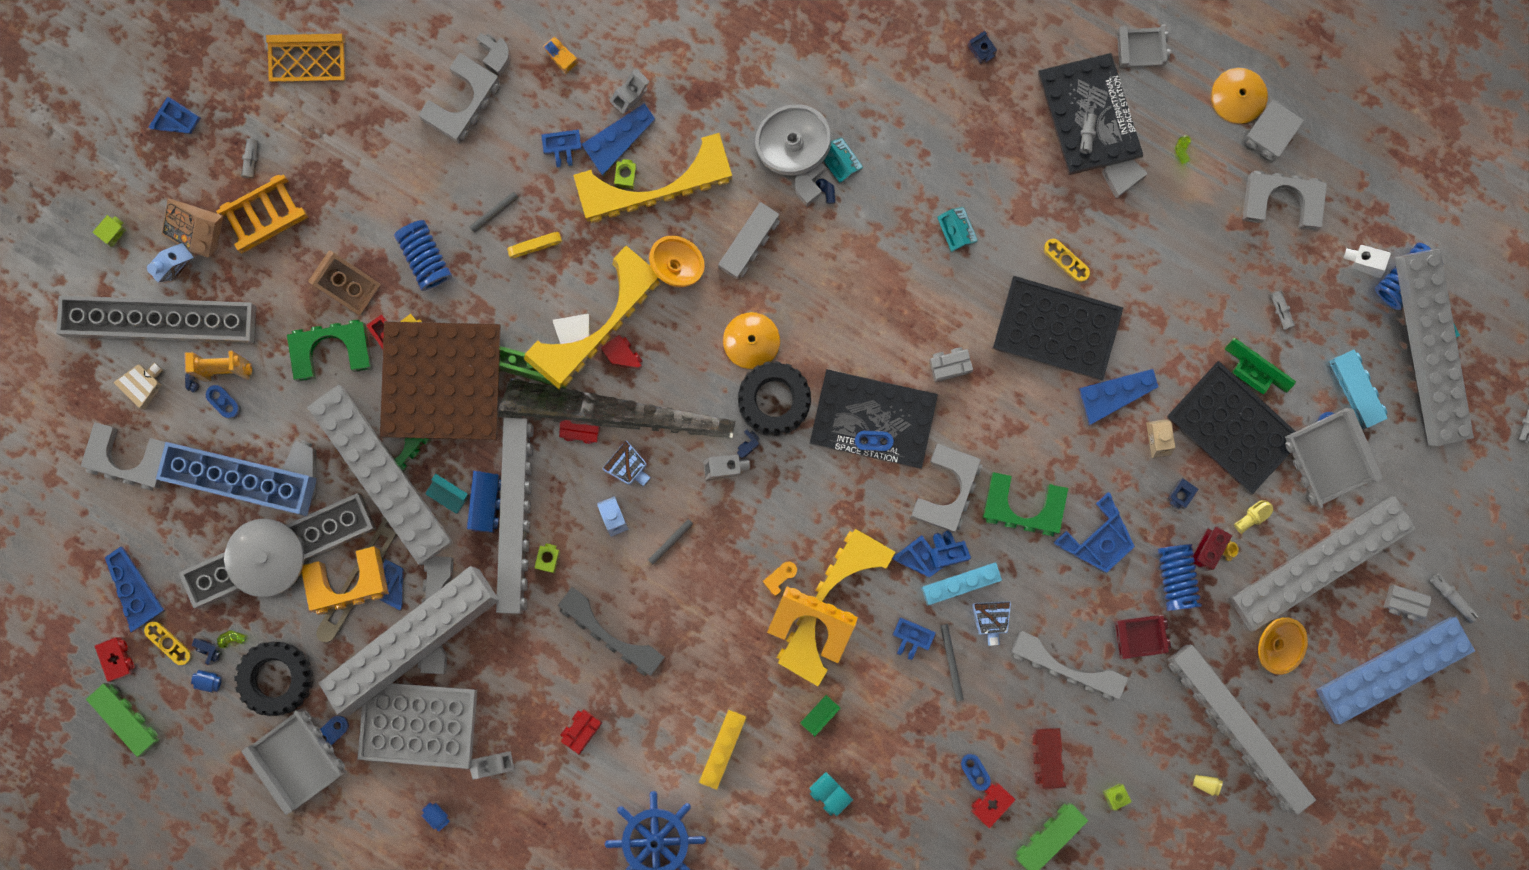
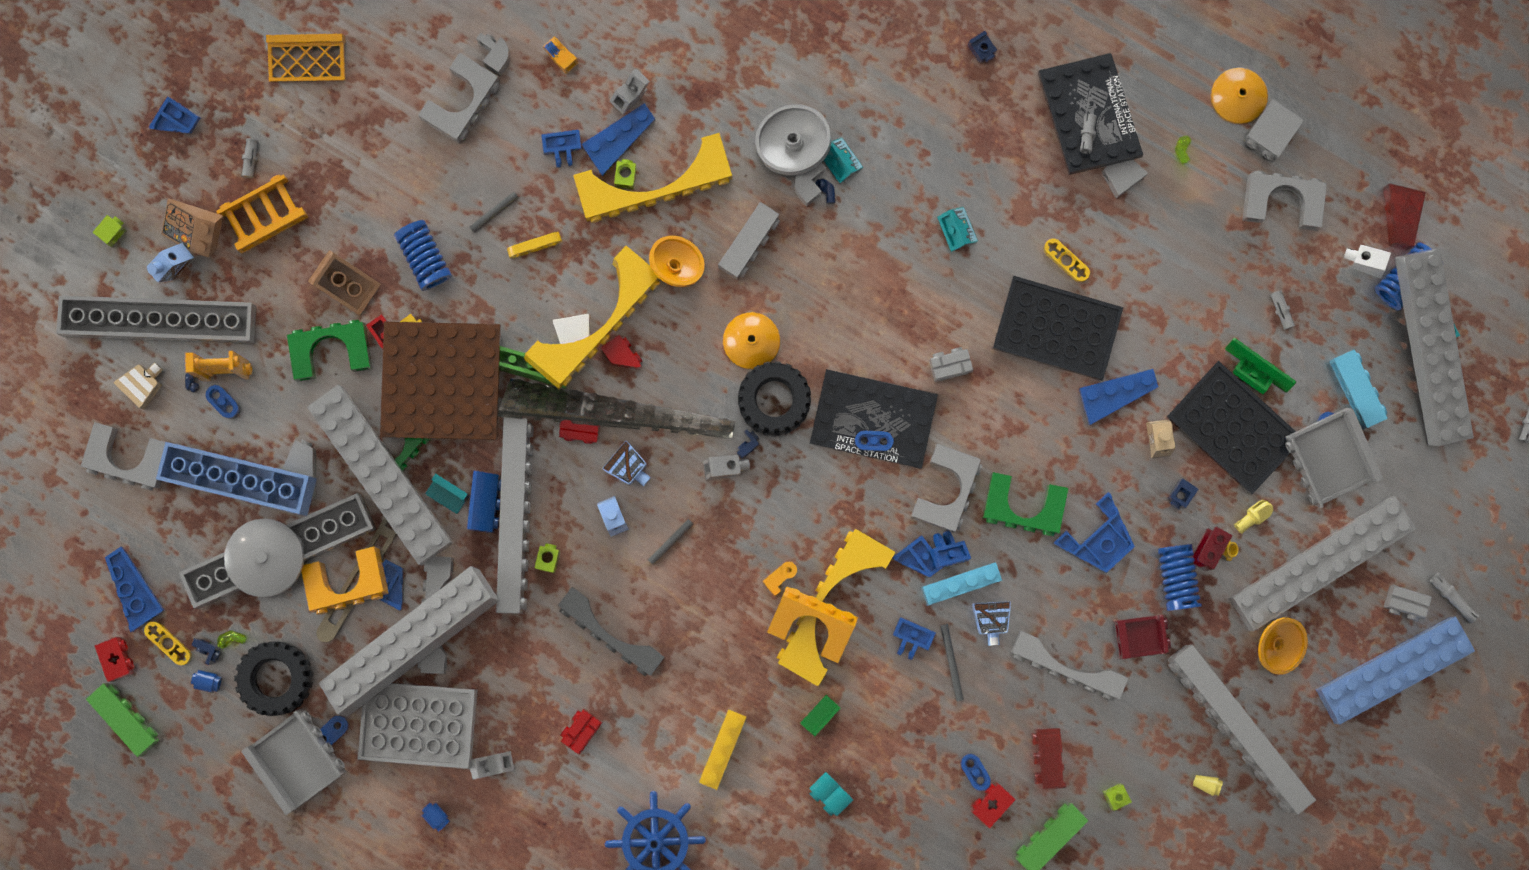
(1142, 47): light grey panel -> none
(1403, 214): none -> clear red wedge

